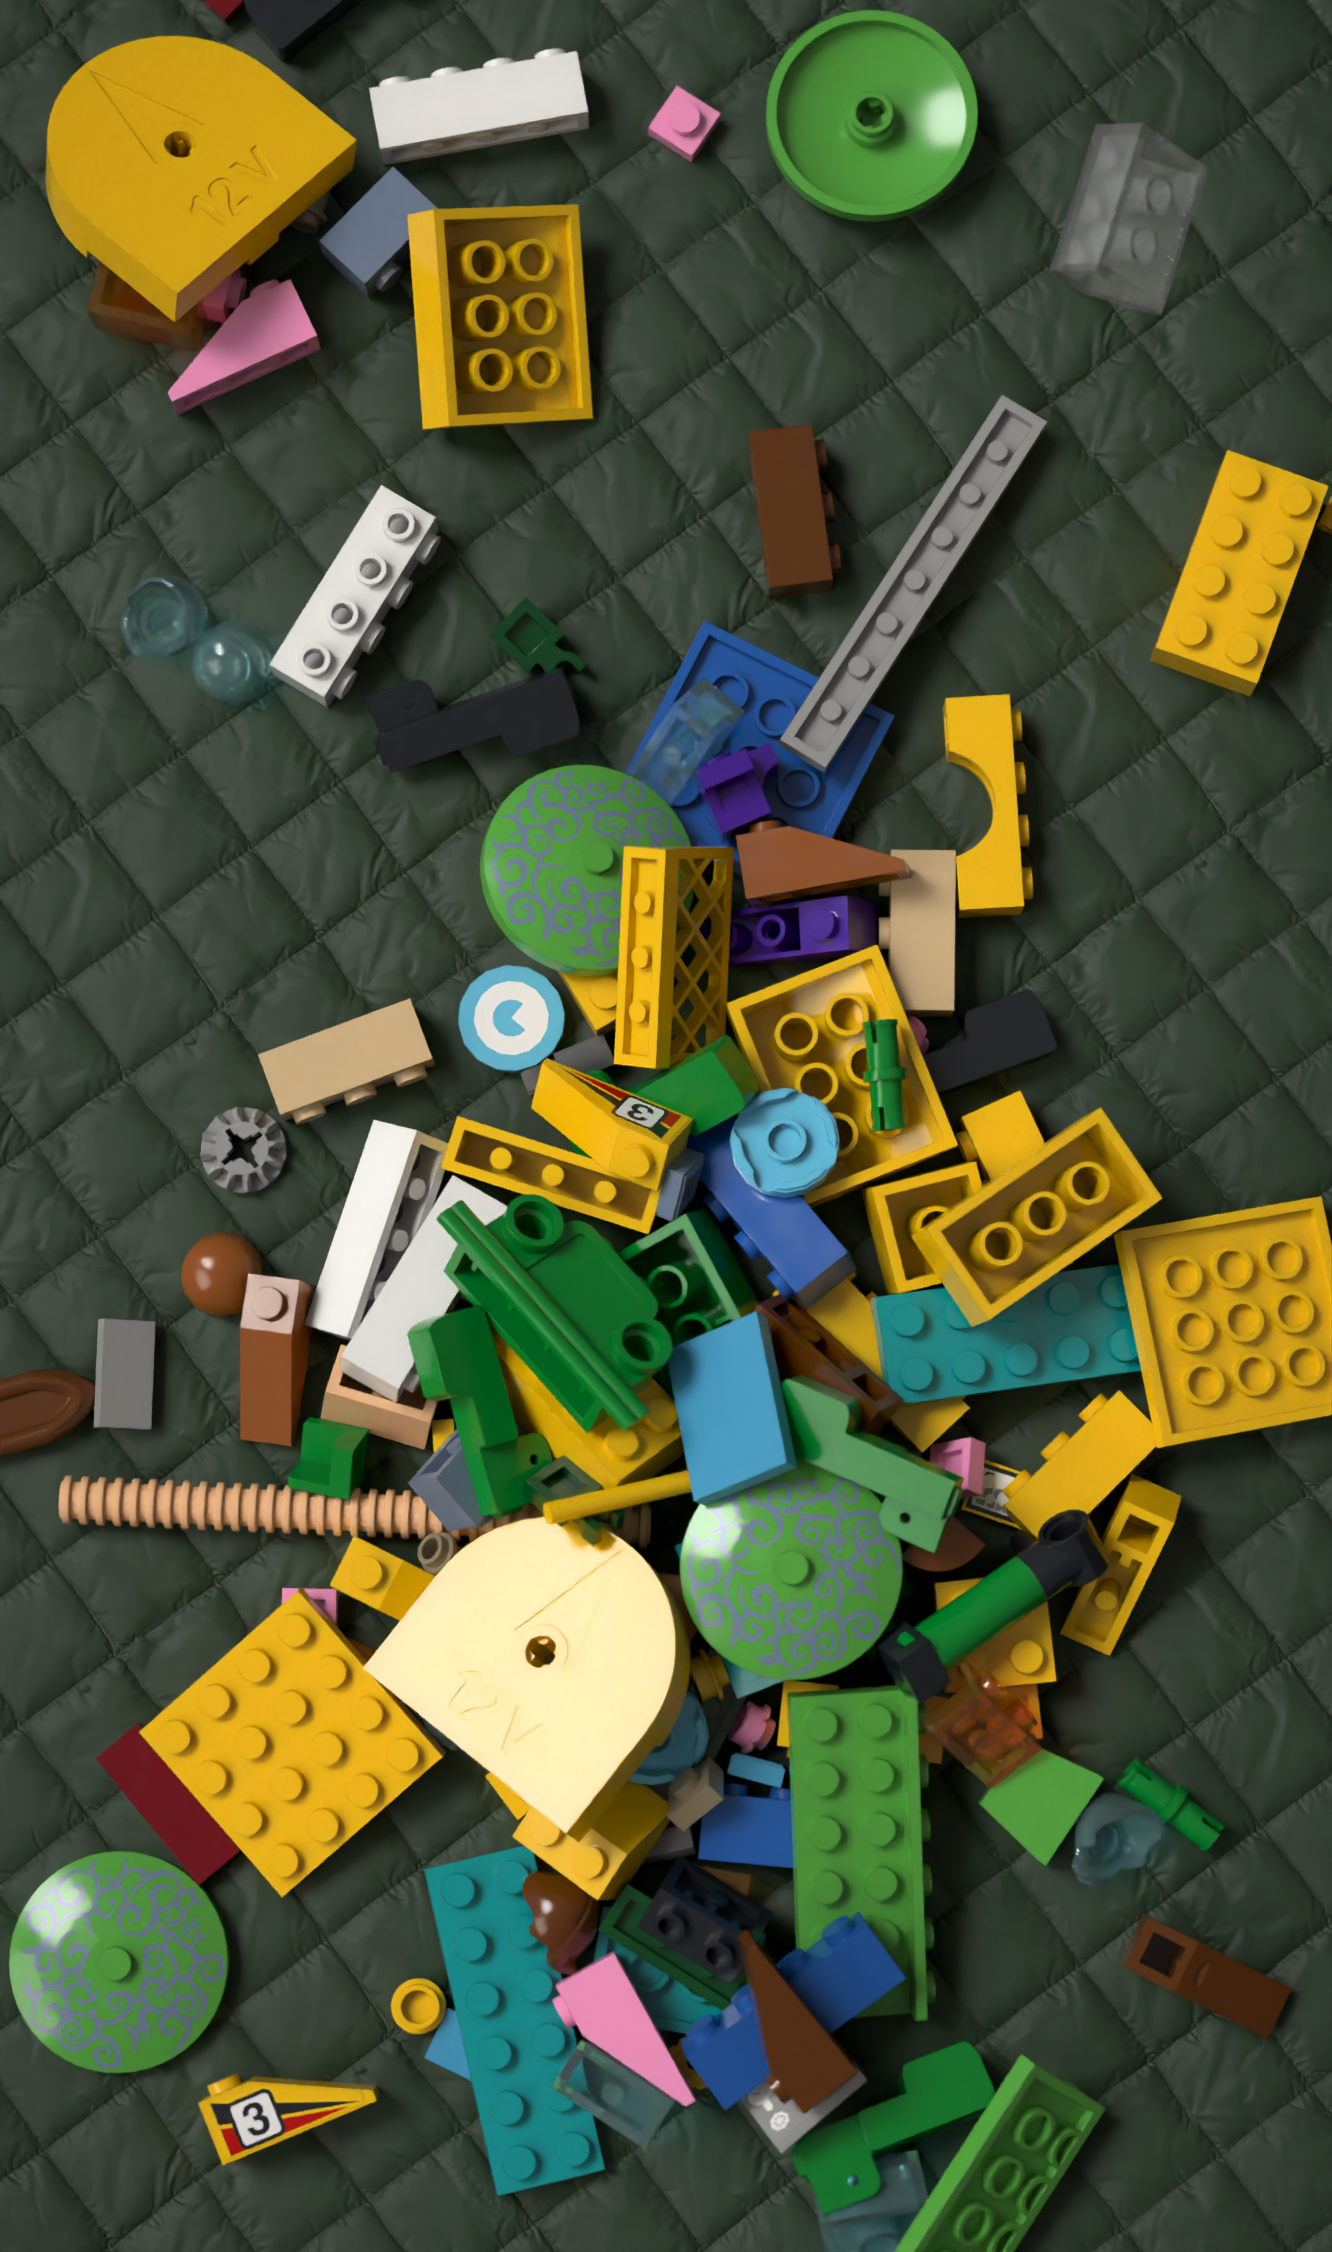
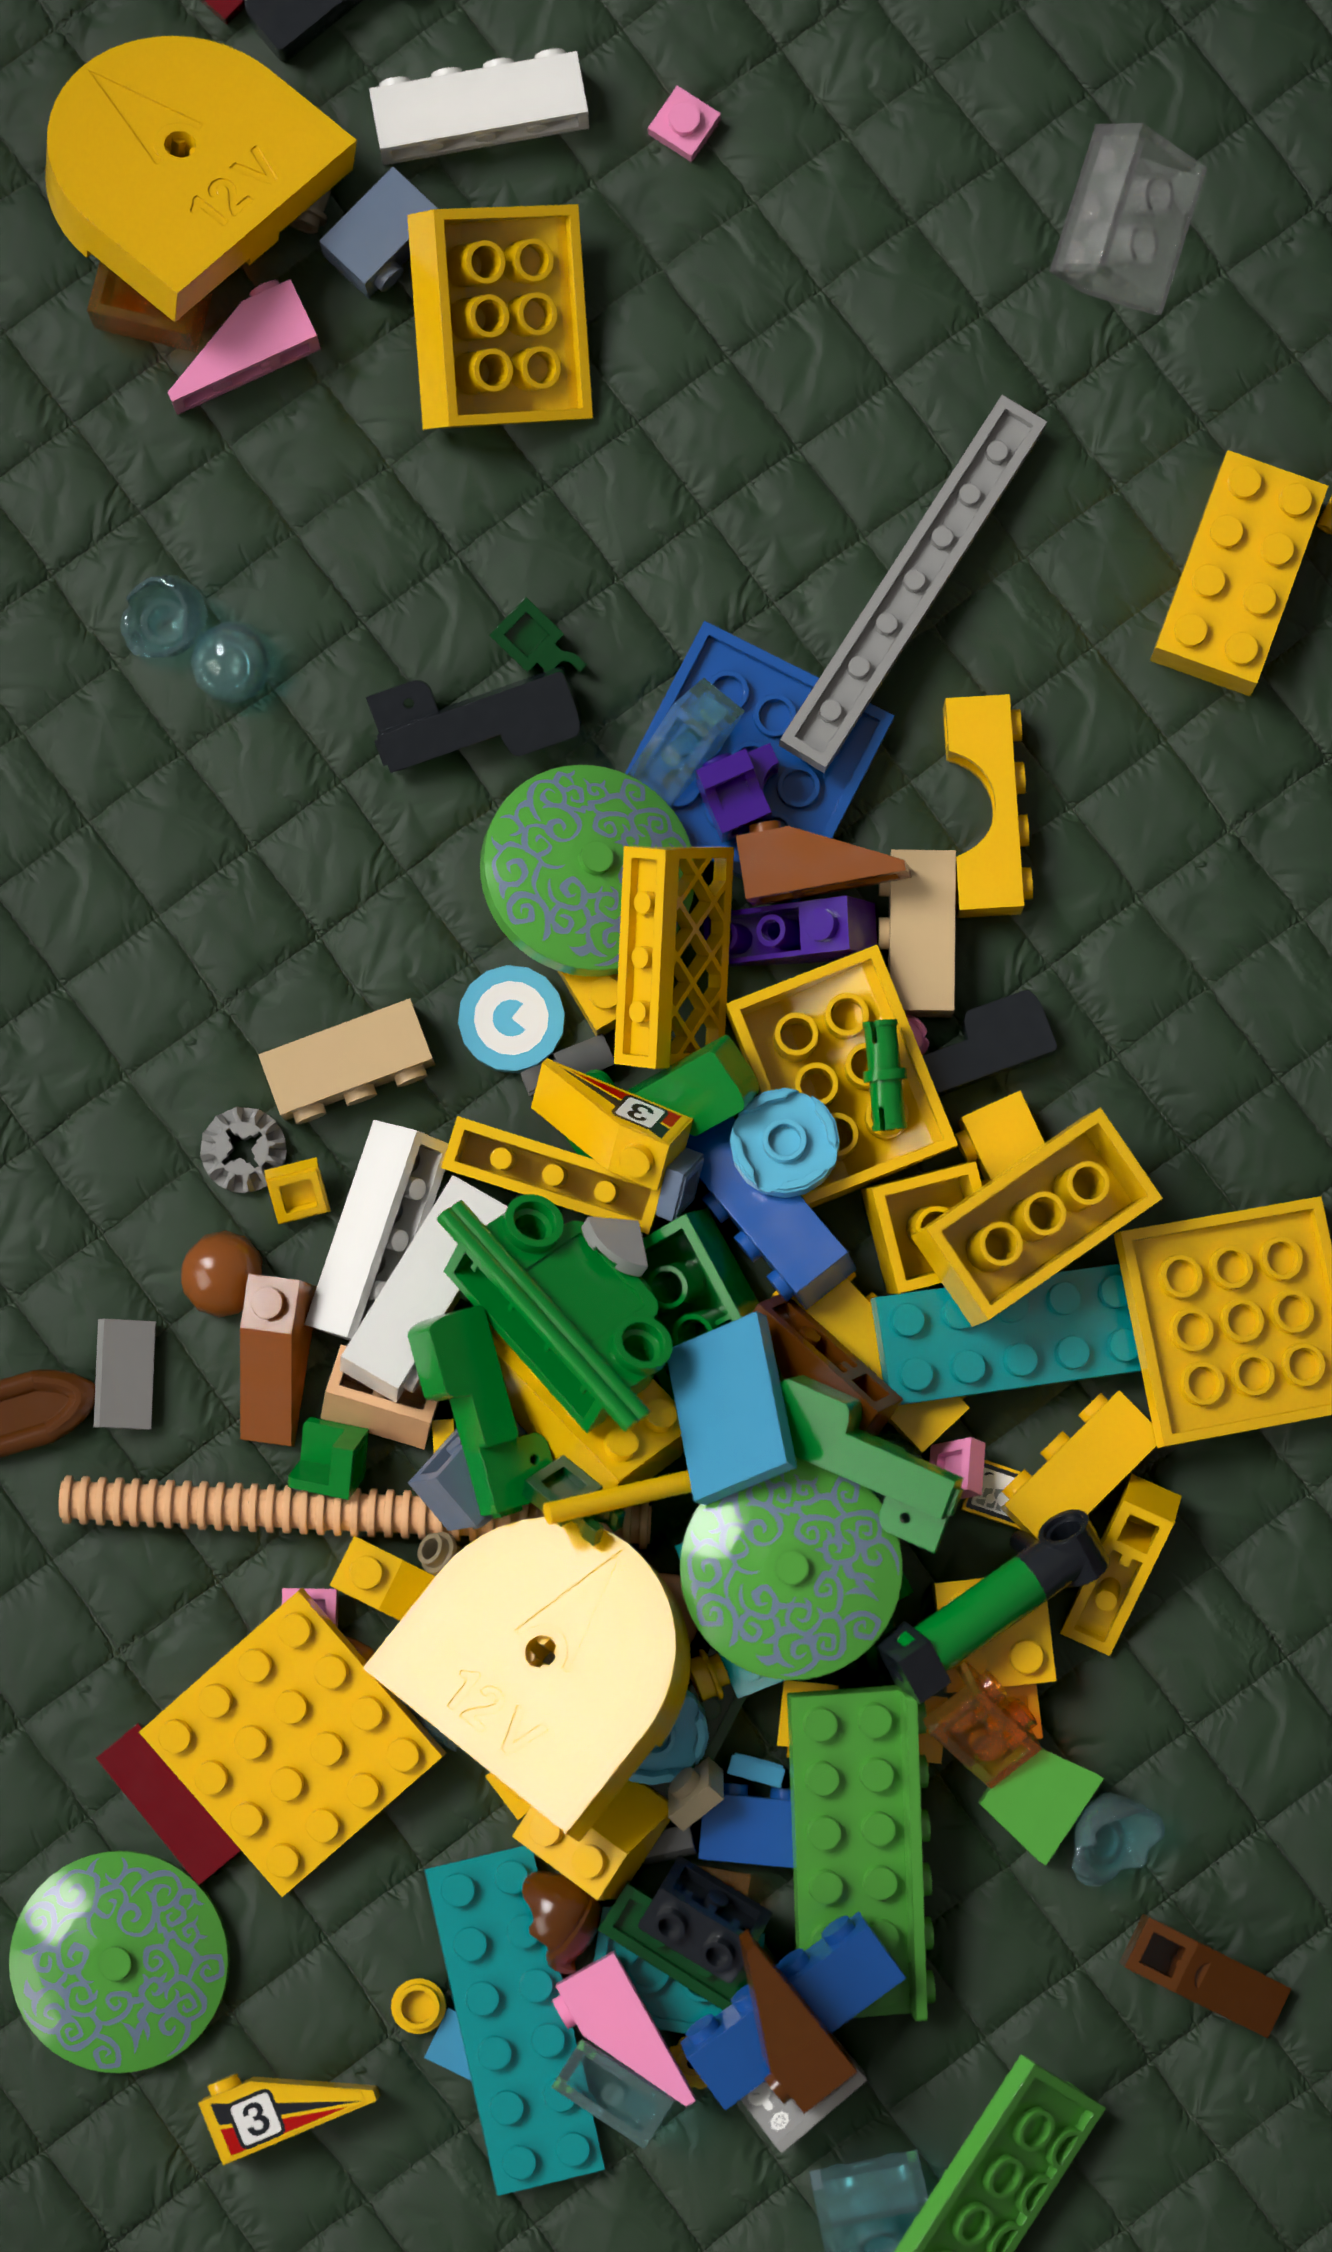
(224, 297): bright pink plate -> none
(297, 1190): none -> yellow tile
(355, 597): white brick -> none
(618, 1241): none -> light grey tile
(752, 1727): bright pink plate -> none
(793, 511): reddish brown brick -> none
(871, 115): bright green dish -> none
(933, 2096): green piece -> none
(955, 1549): reddish brown brick -> none
(1171, 1804): green pin -> none

